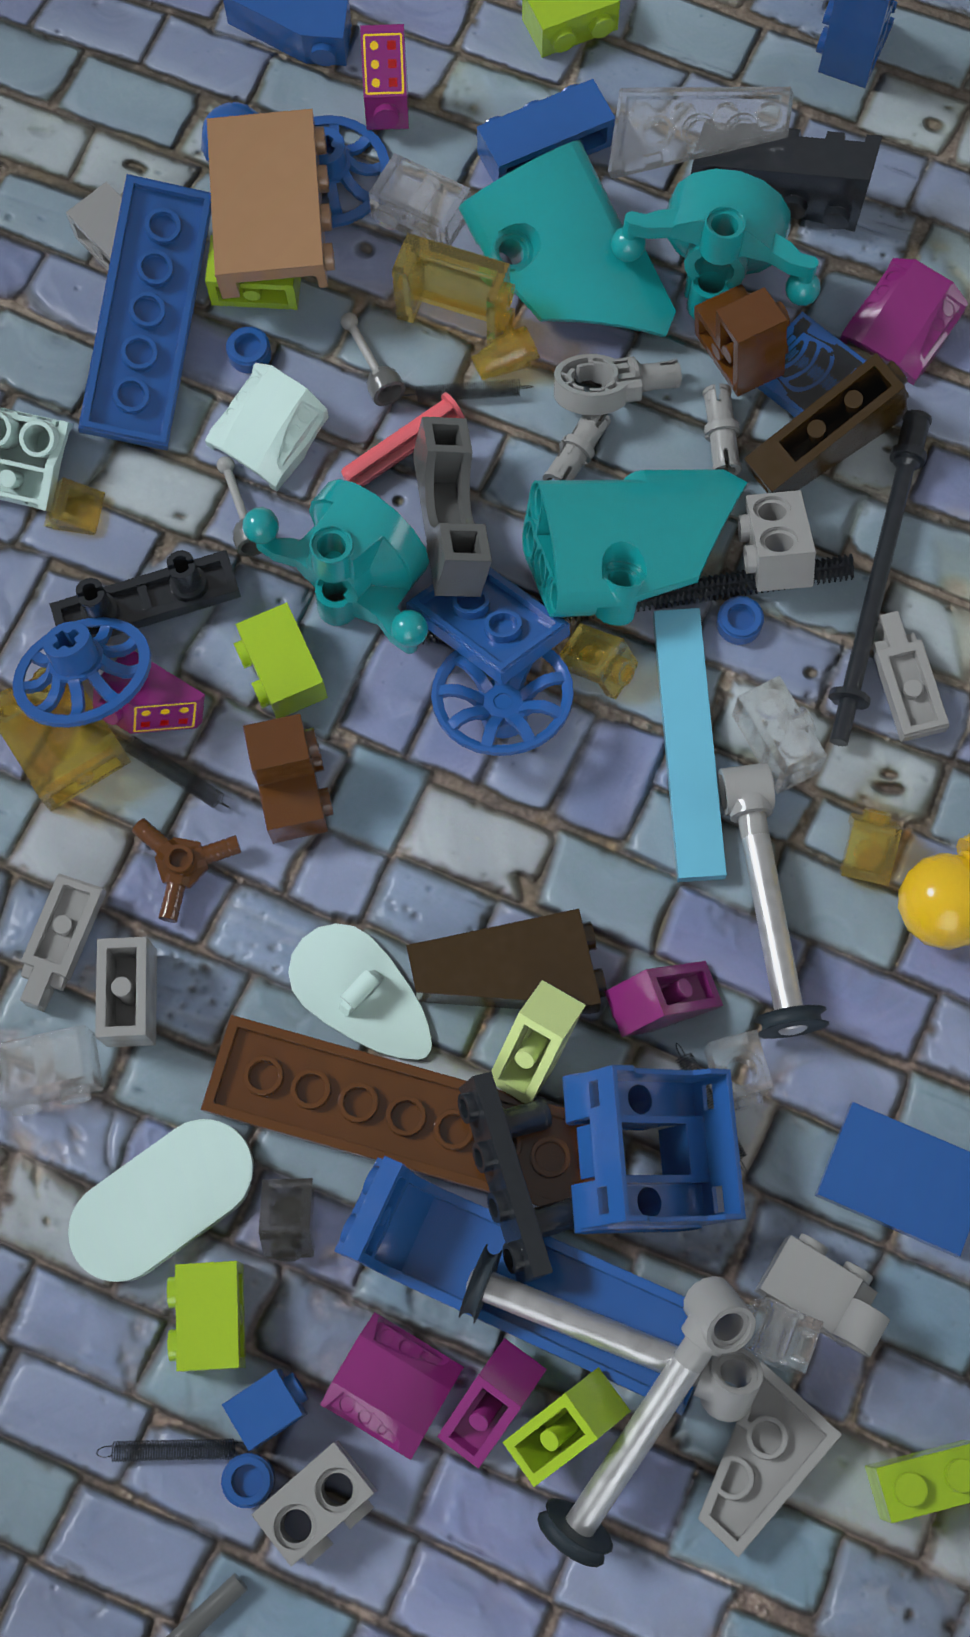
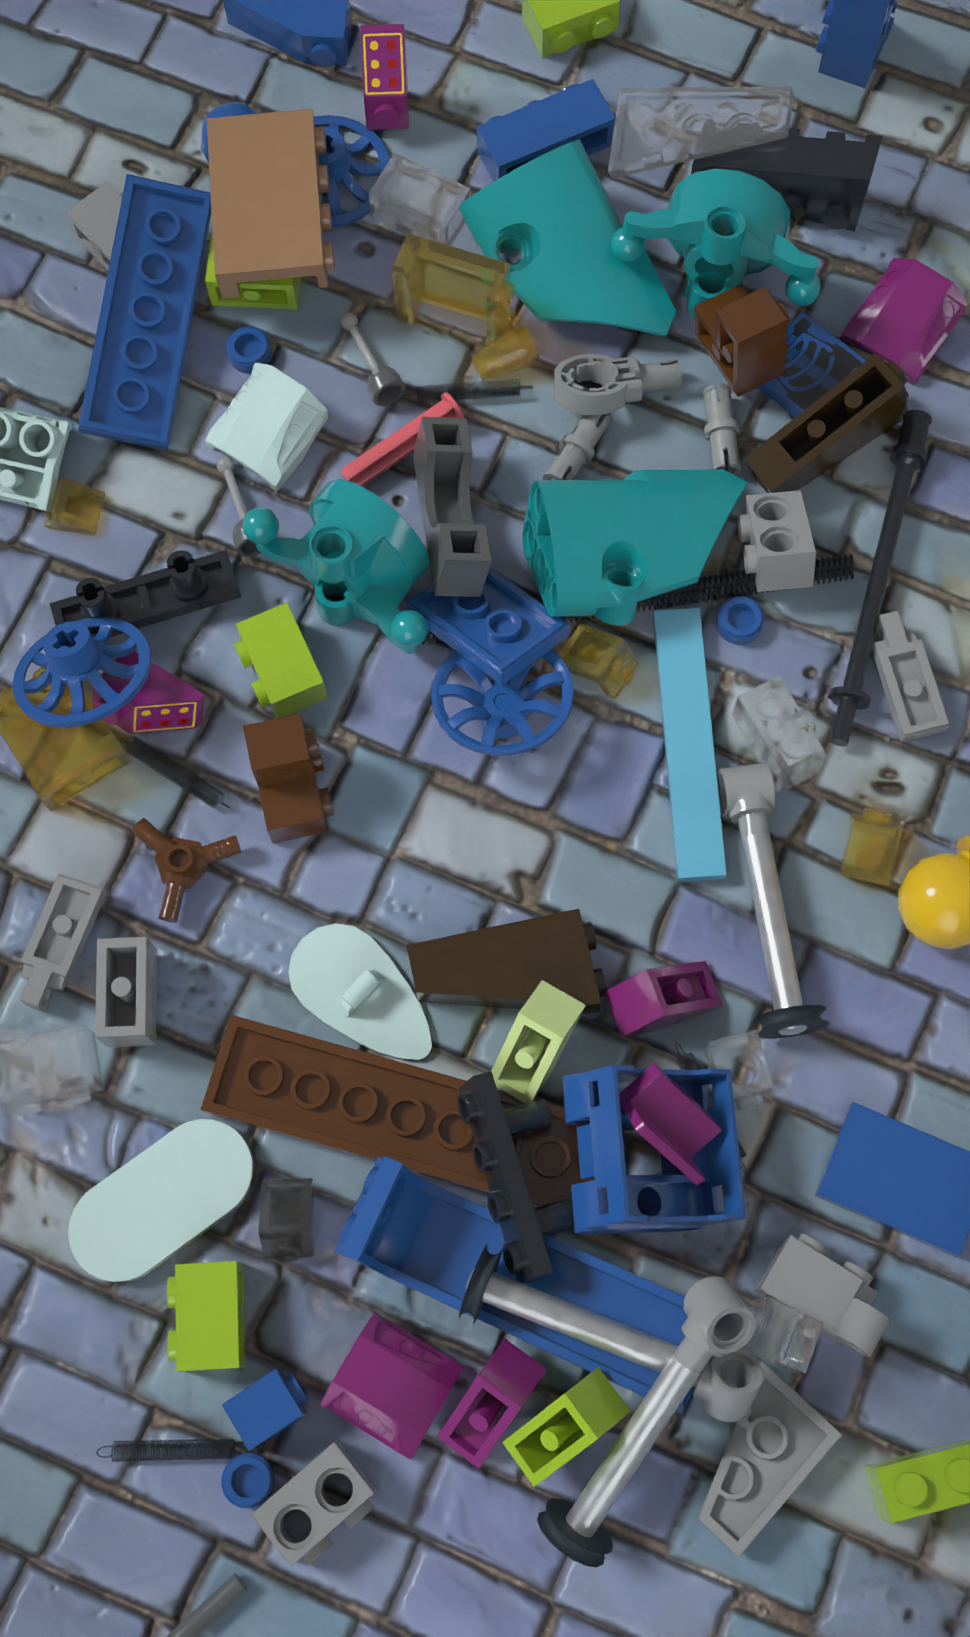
(669, 1119): none -> magenta panel

